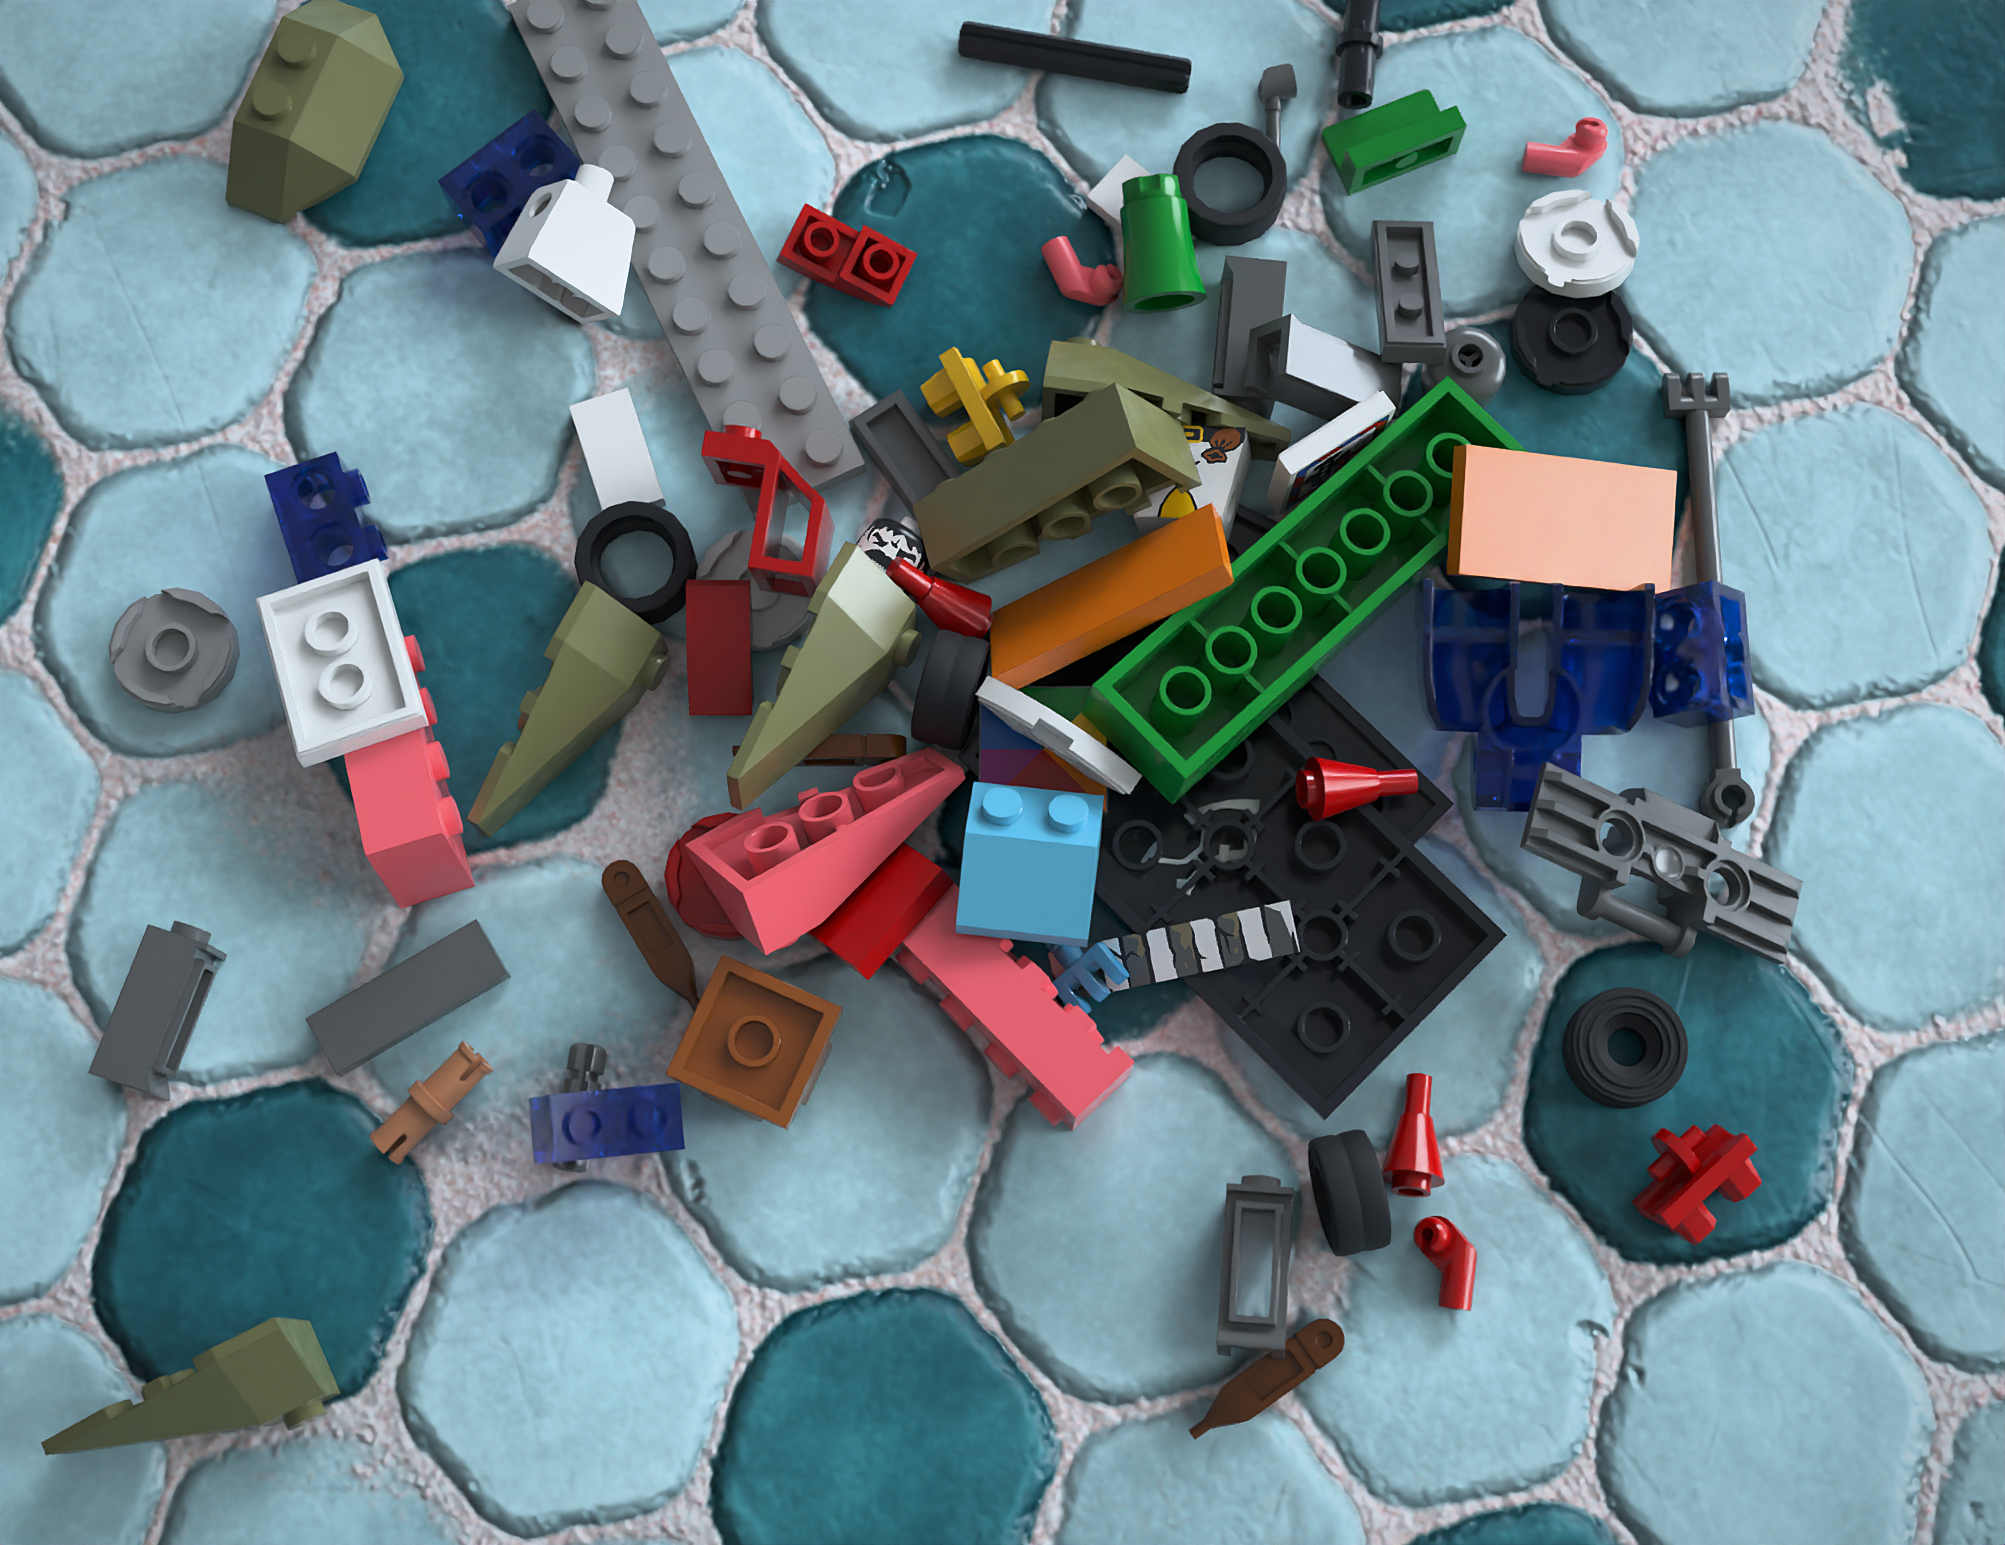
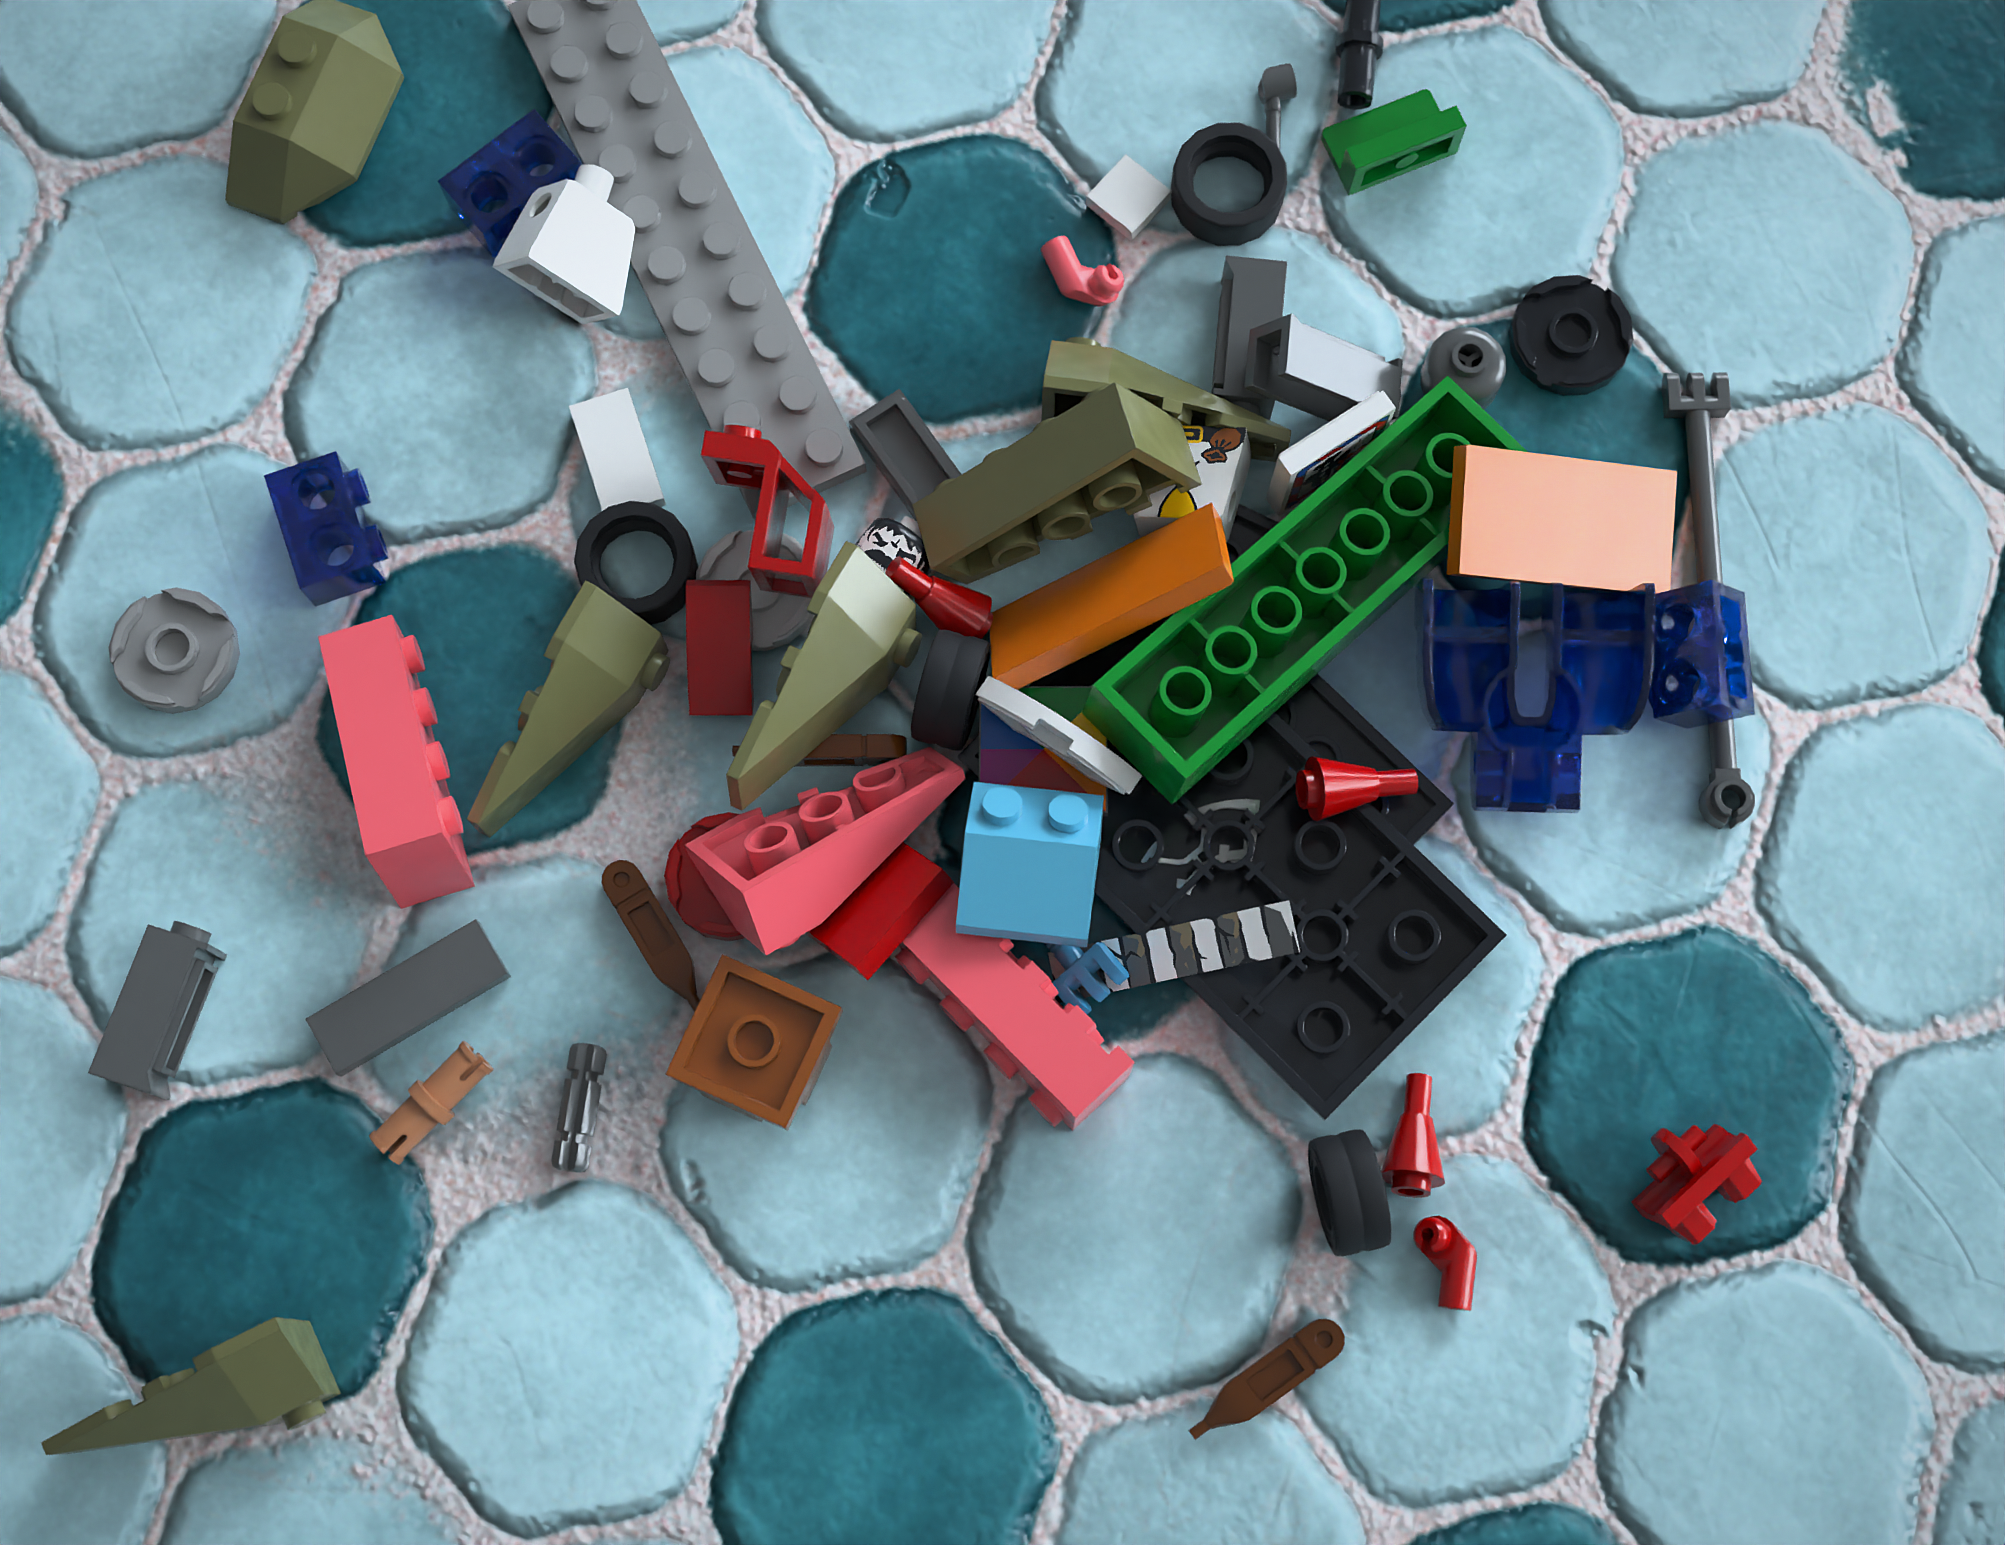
(341, 663): white tile -> none
(606, 1123): clear blue brick -> none
(846, 259): red slope -> none
(963, 385): yellow hips -> none
(1074, 57): black axle -> none
(1158, 247): green plant -> none
(1255, 1266): dark grey window -> none
(1407, 292): dark grey tile -> none
(1572, 155): coral arm -> none
(1576, 244): white tile -> none
(1661, 1039): black tyre -> none
(1667, 847): dark grey piece -> none

